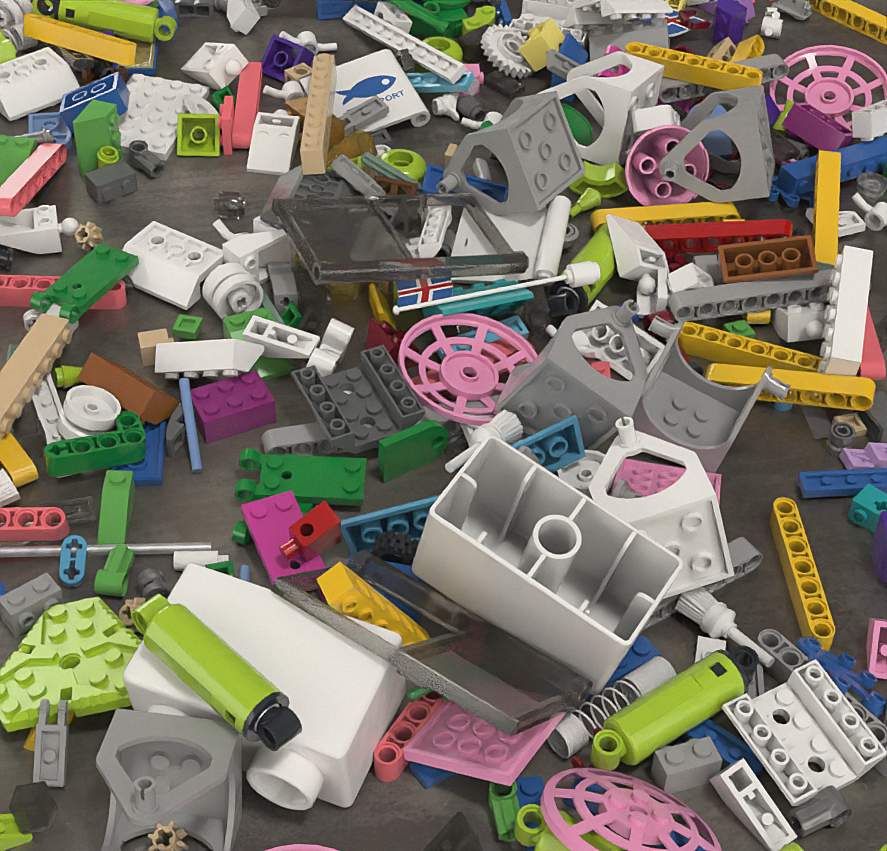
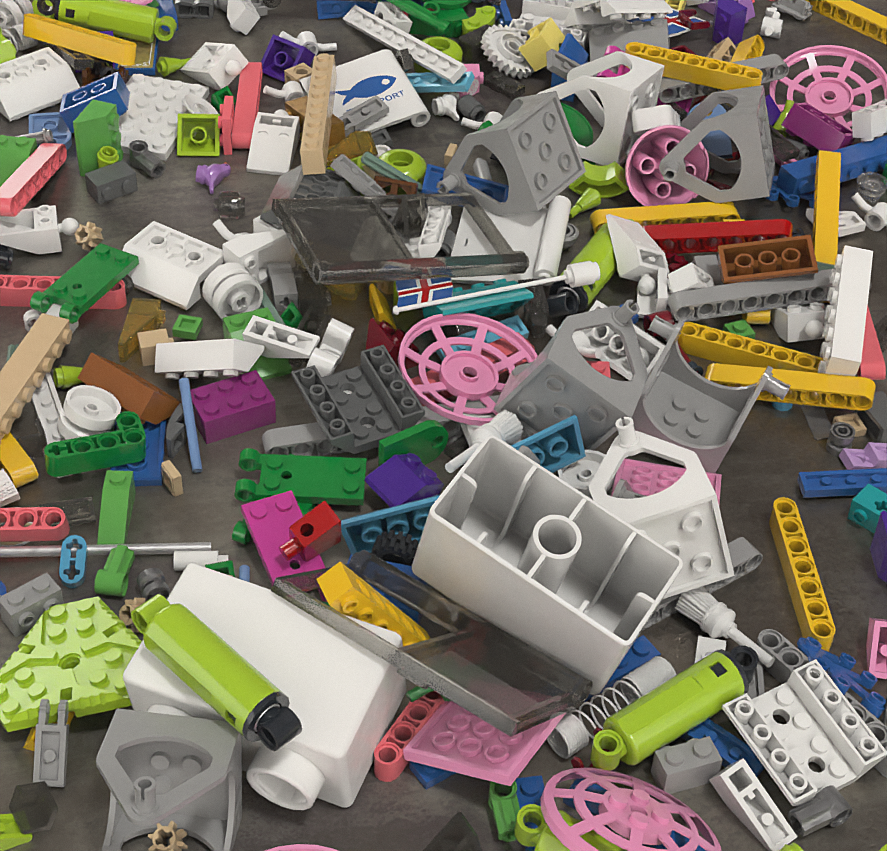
(141, 317): none -> clear yellow slope
(169, 65): none -> lime cone
(171, 478): none -> tan tile
(212, 174): none -> medium lavender animal
(404, 480): none -> dark purple slope

